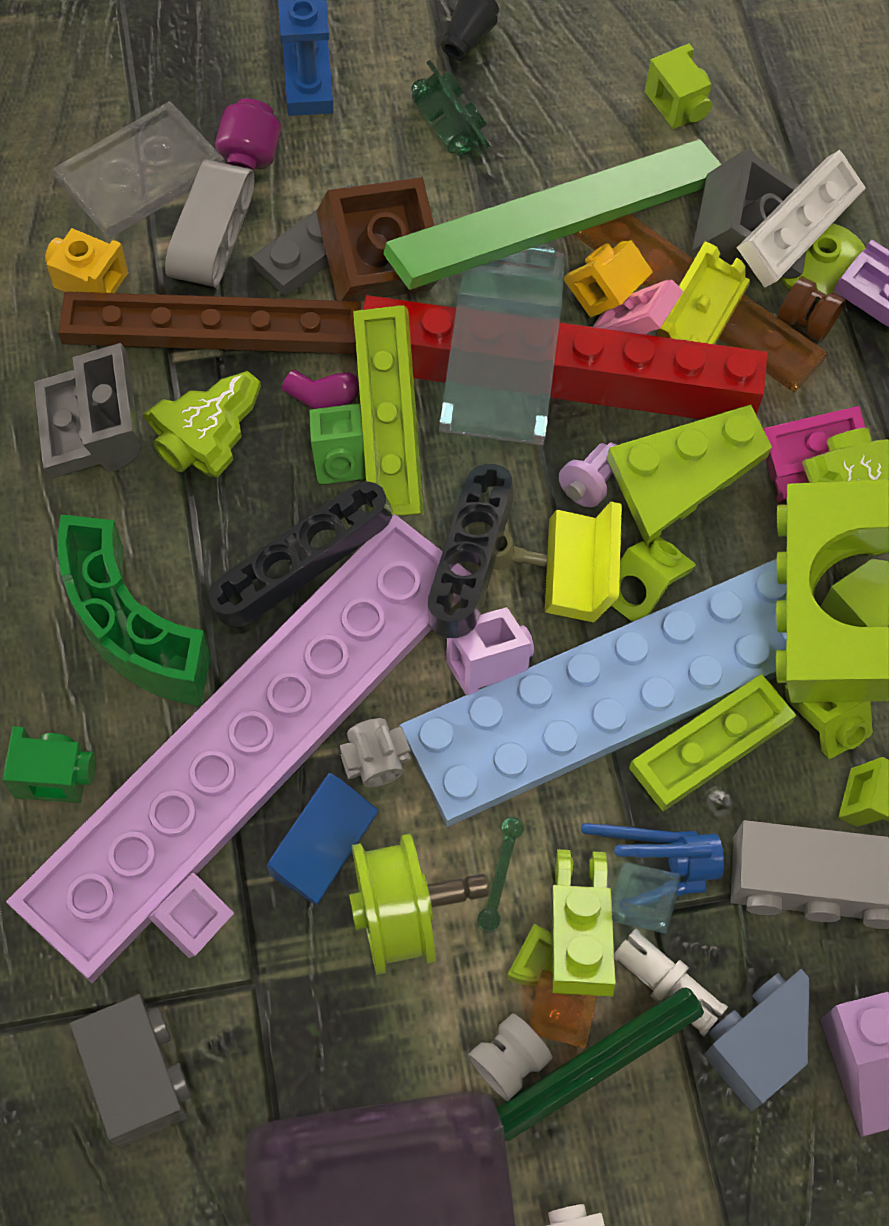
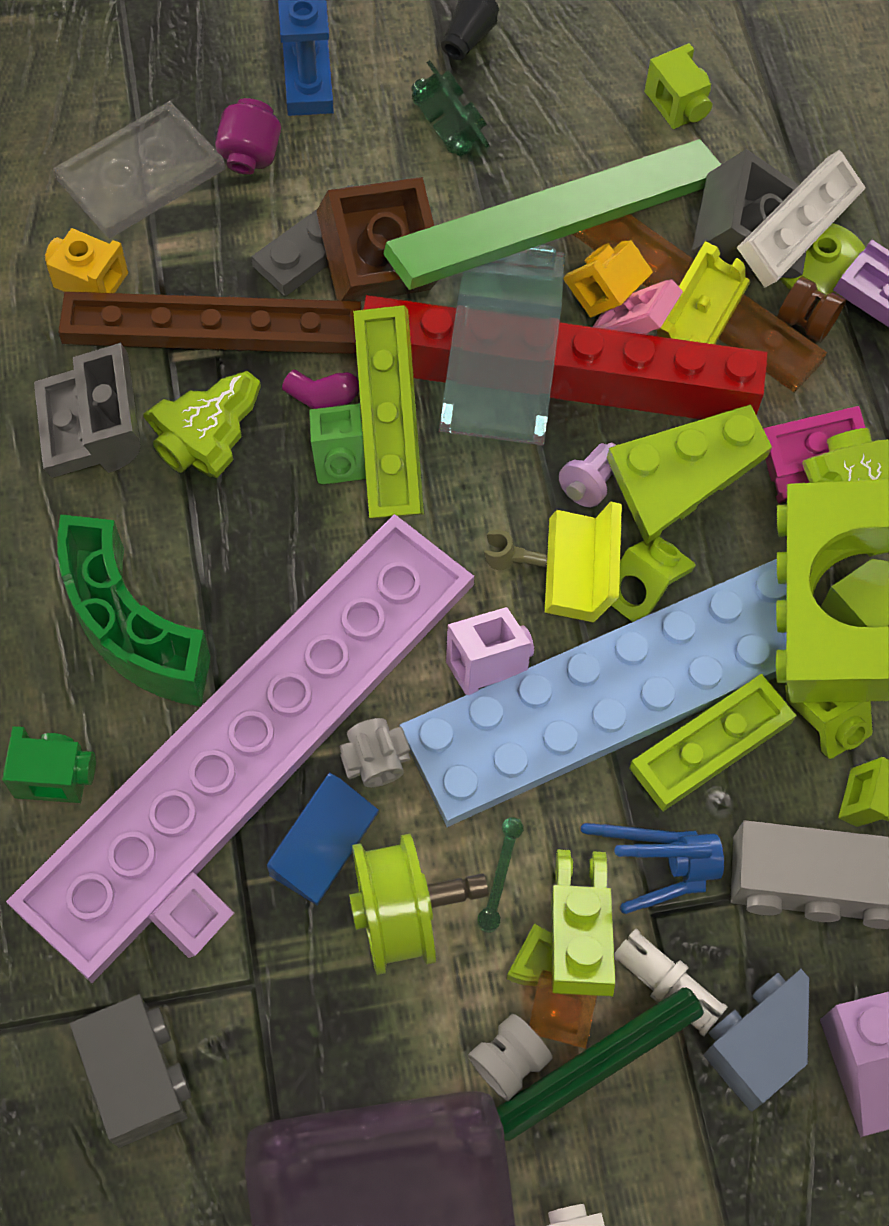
(209, 223): light grey beam -> none
(306, 560): black beam -> none
(474, 548): black beam -> none
(645, 897): clear light blue tile -> none

